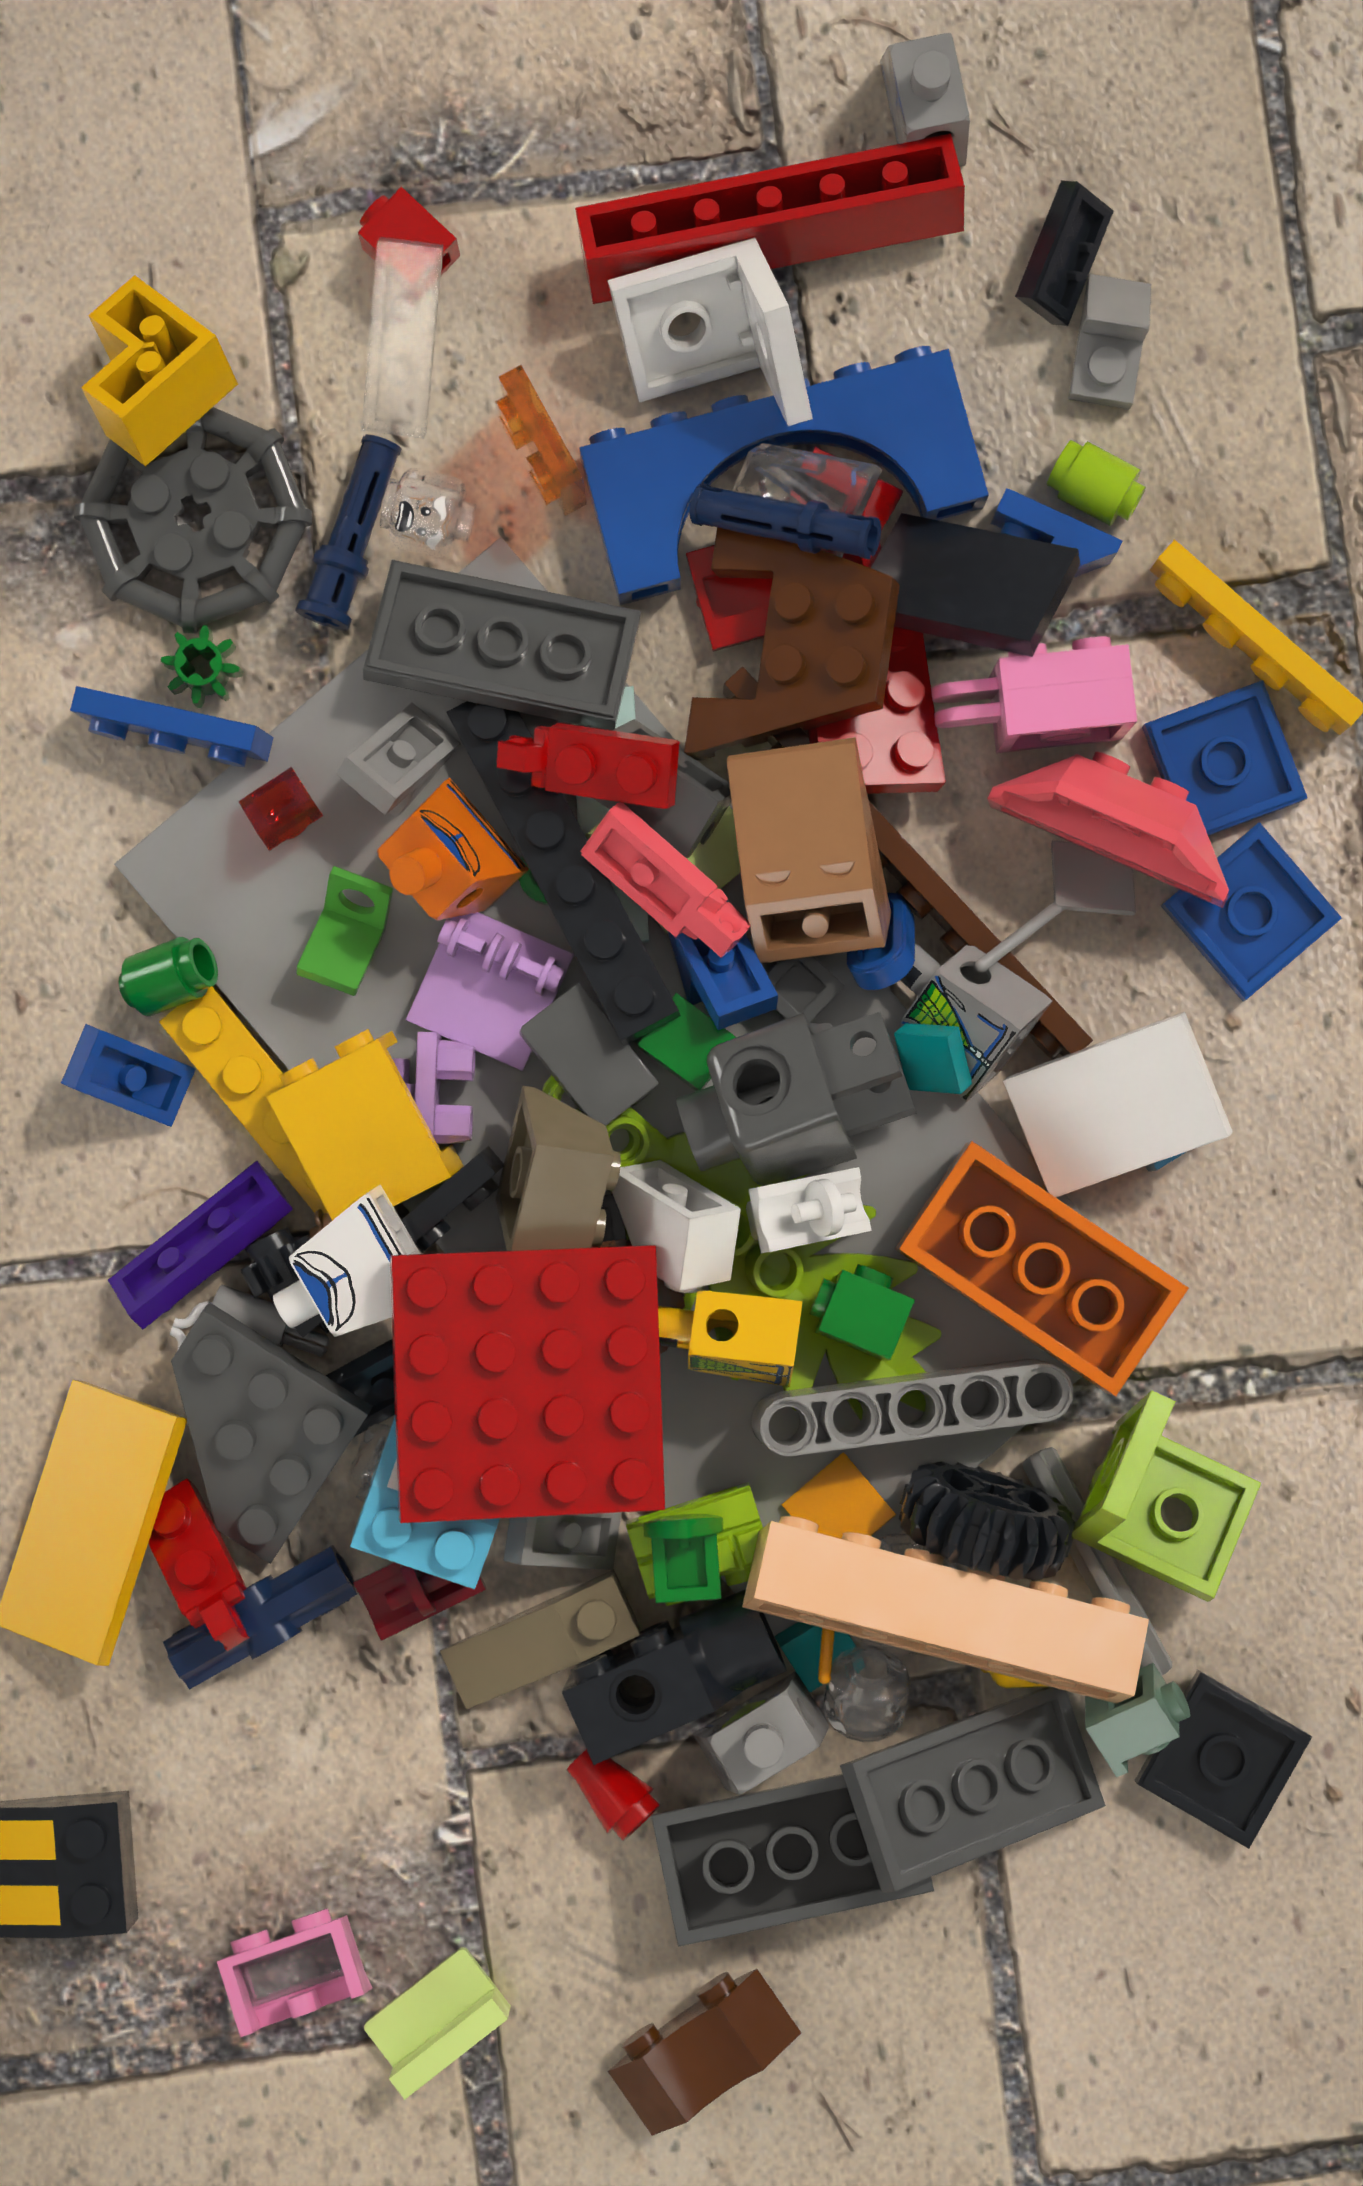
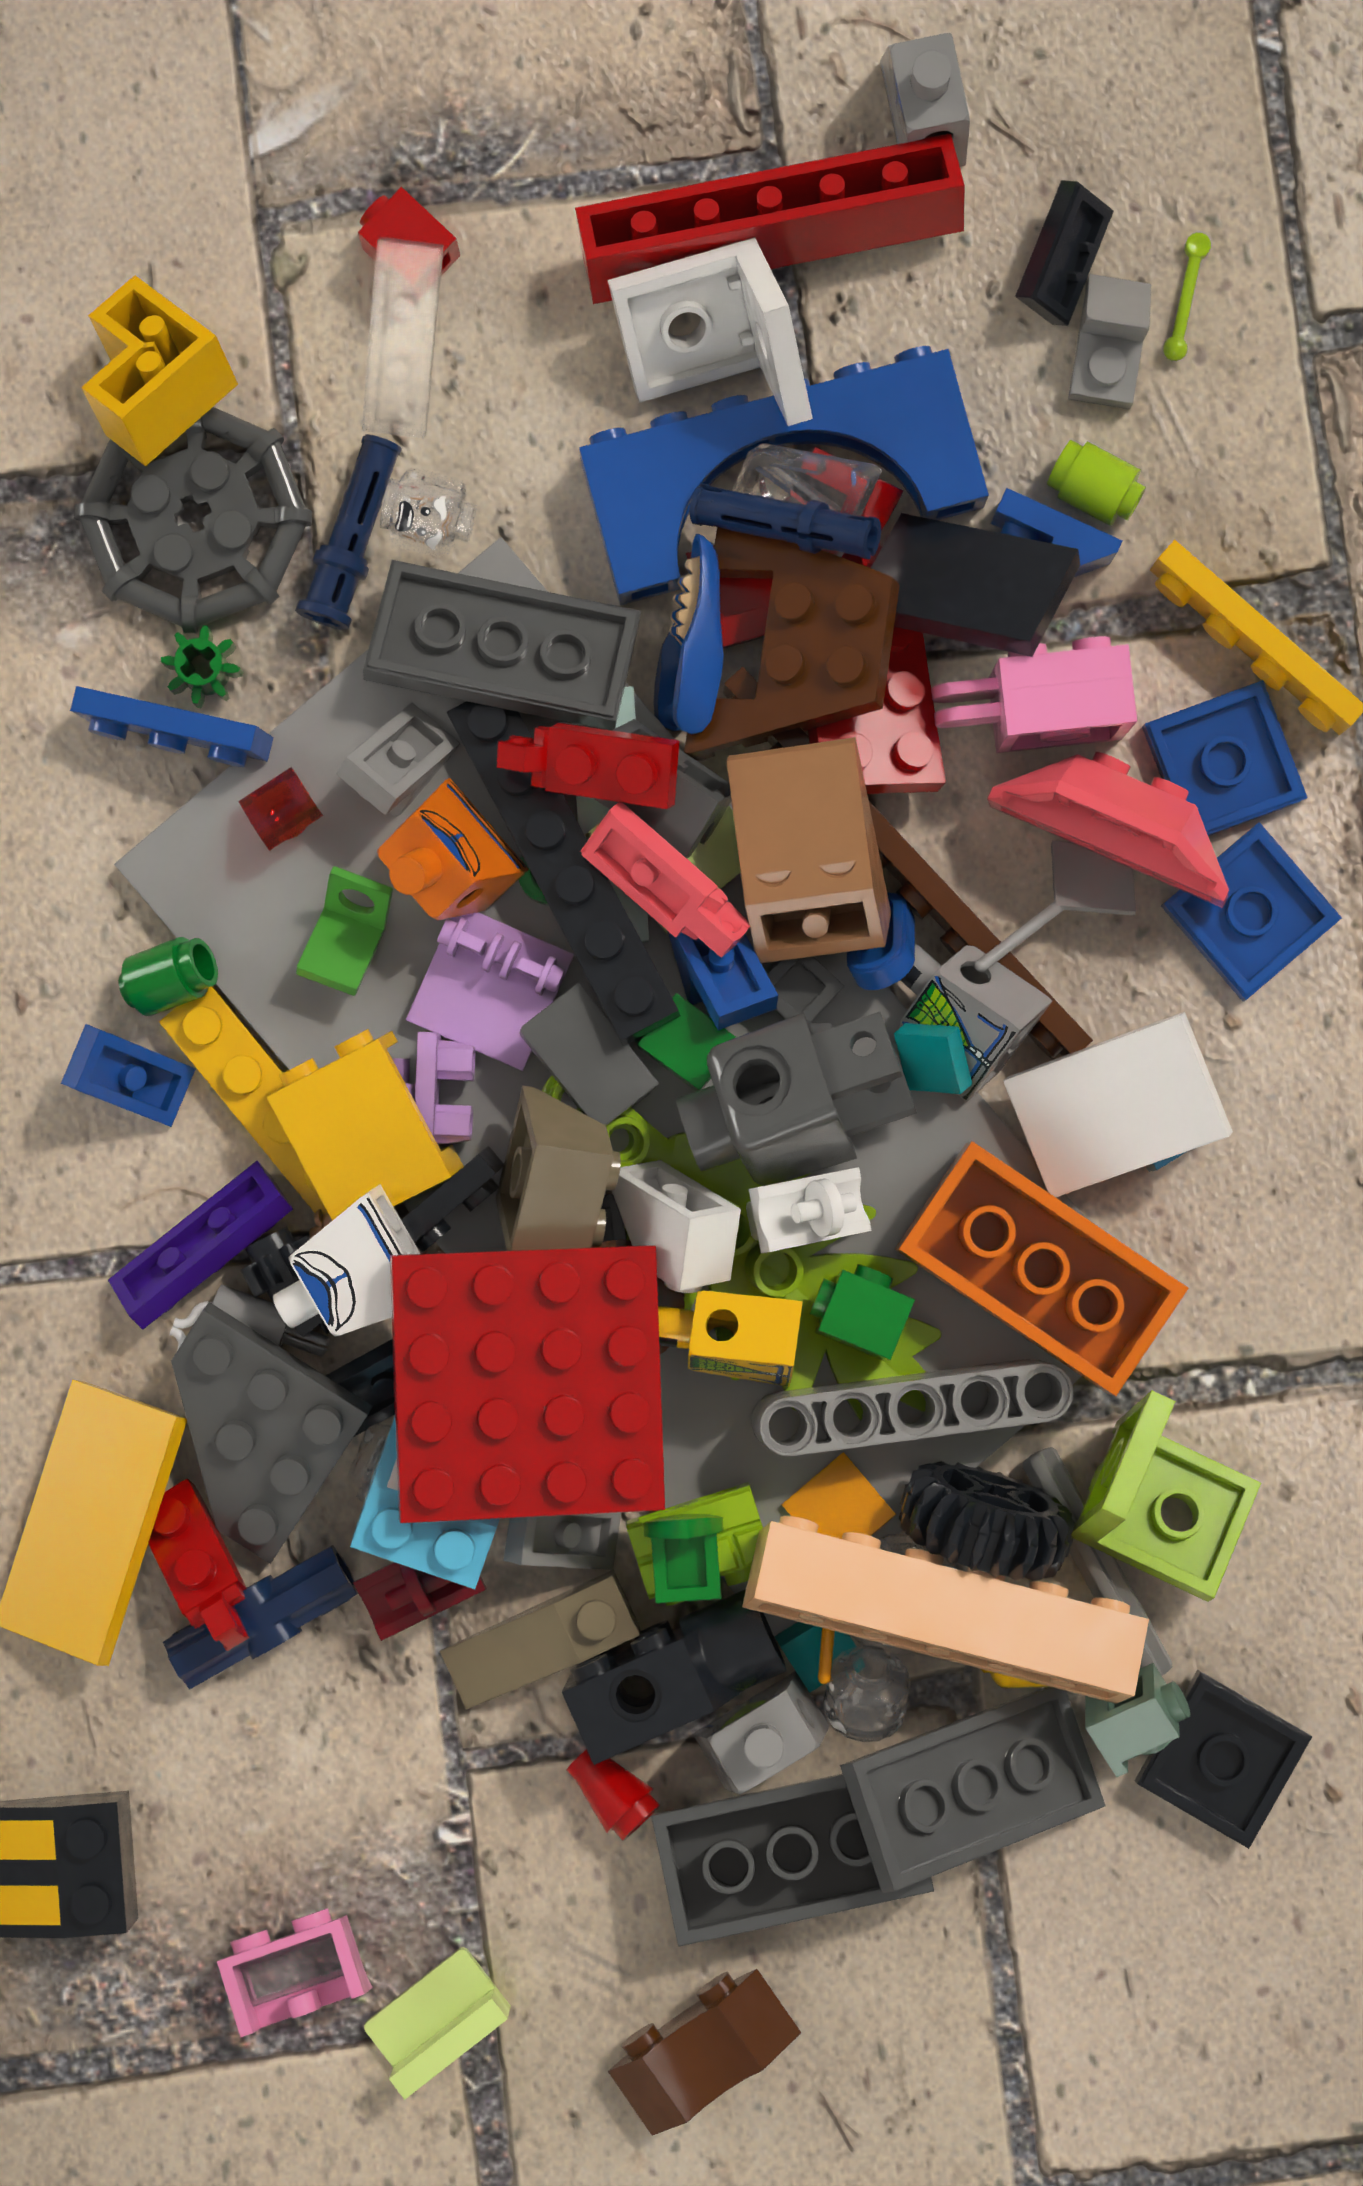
(530, 425): clear orange plate -> none
(693, 649): none -> blue animal
(1196, 249): none -> lime hinge

